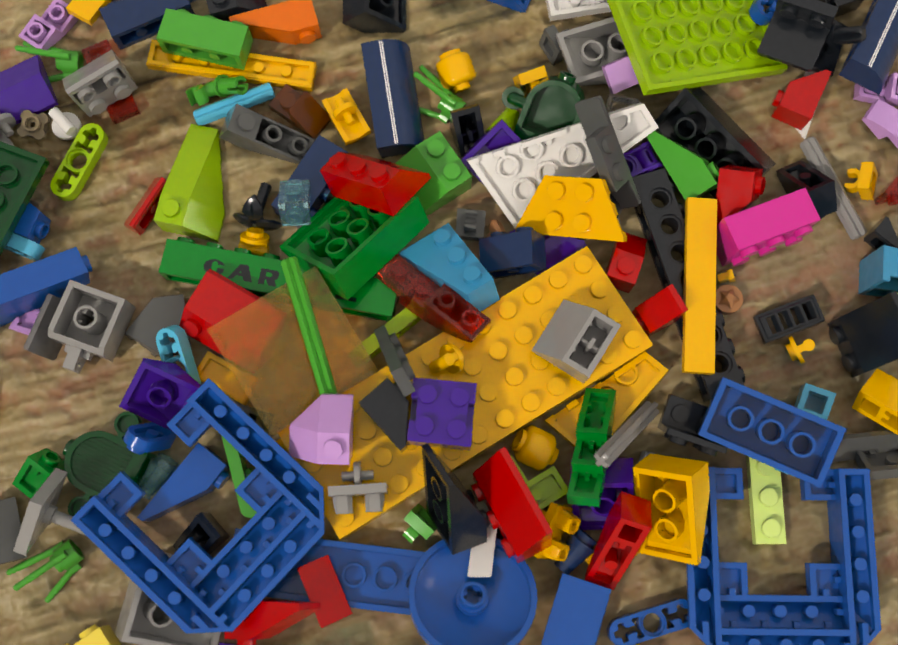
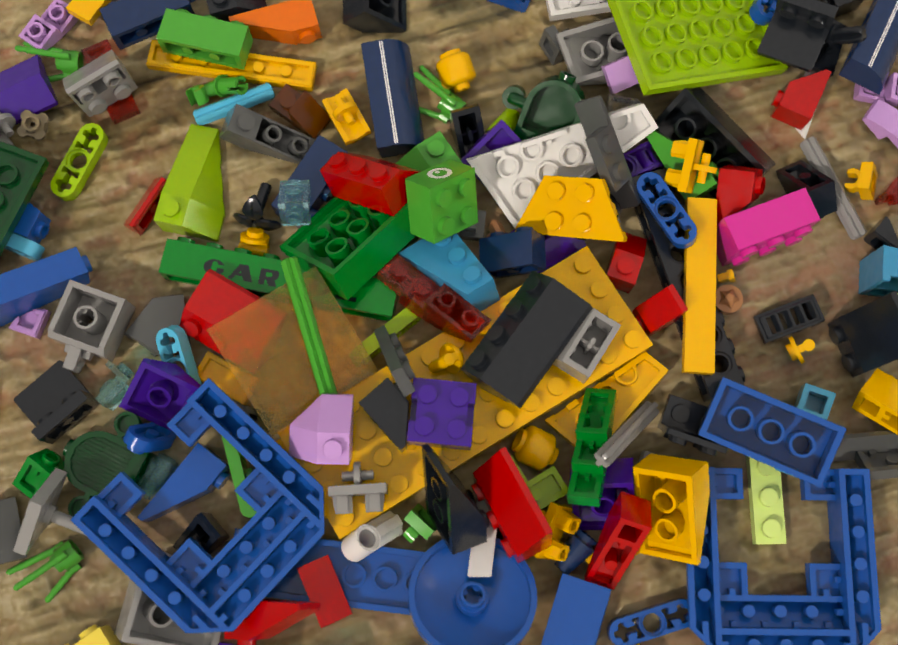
(38, 339): flat silver slope -> none
(55, 402): none -> black bracket
(65, 124): white plate -> none
(114, 389): none -> clear light blue bracket
(372, 536): none -> white piece
(442, 200): none -> bright green brick
(526, 339): none -> black slope
(530, 78): yellow tile -> none
(662, 188): none -> blue beam
(691, 153): none -> yellow hips

